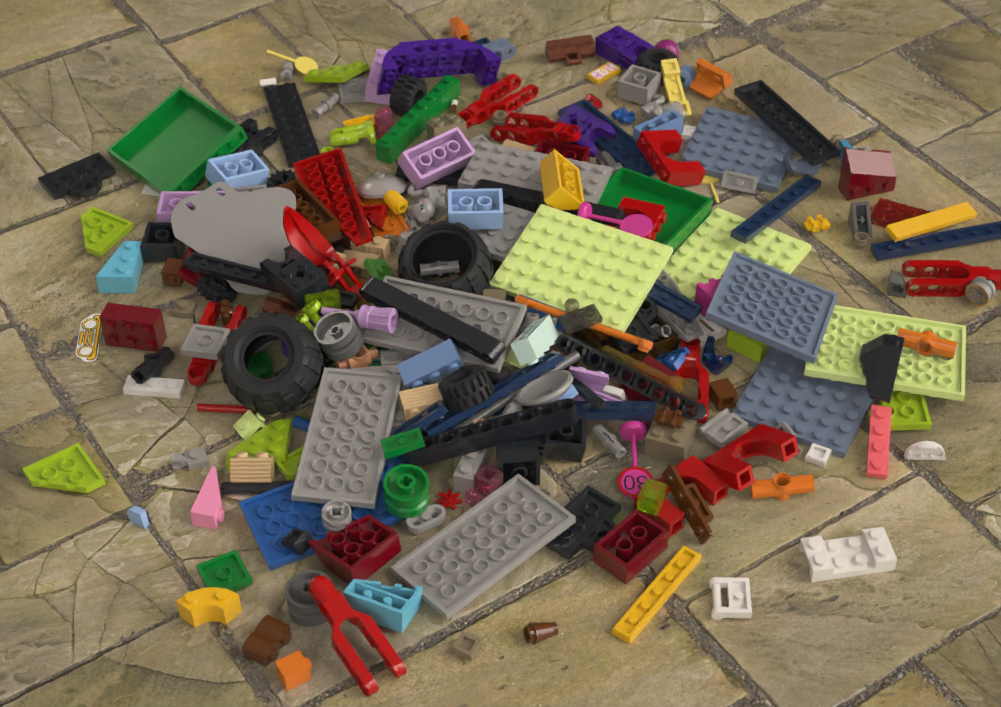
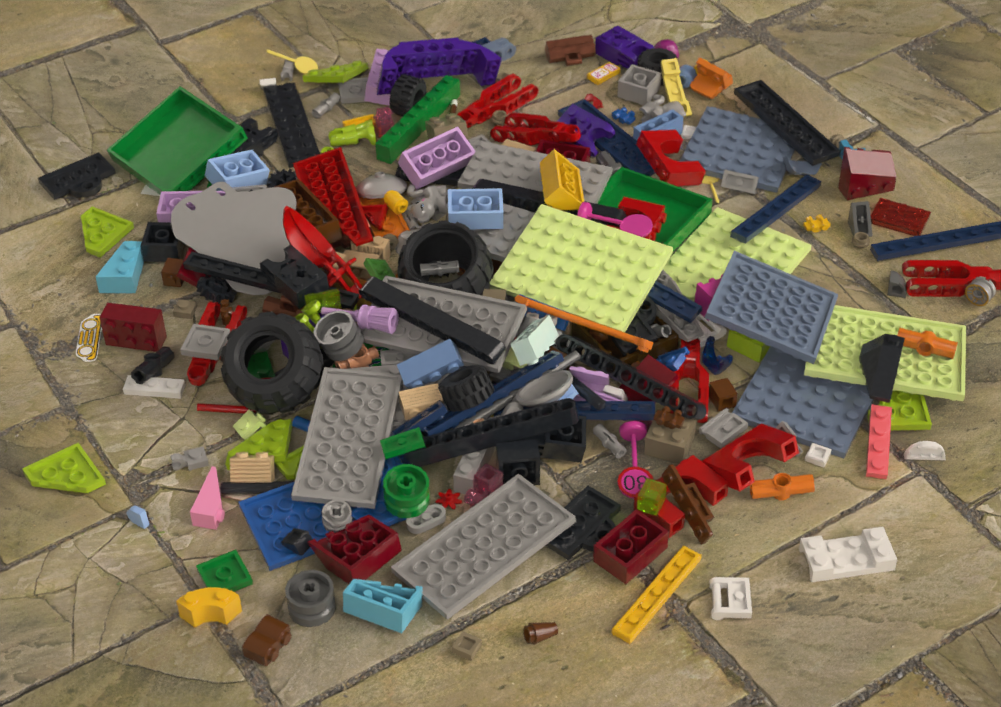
(293, 670): orange brick -> none
(336, 611): red piece -> none
(459, 29): orange piece -> none
(577, 318): clear smoke plate -> none
(673, 381): clear yellow piece -> none
(931, 221): yellow tile -> none

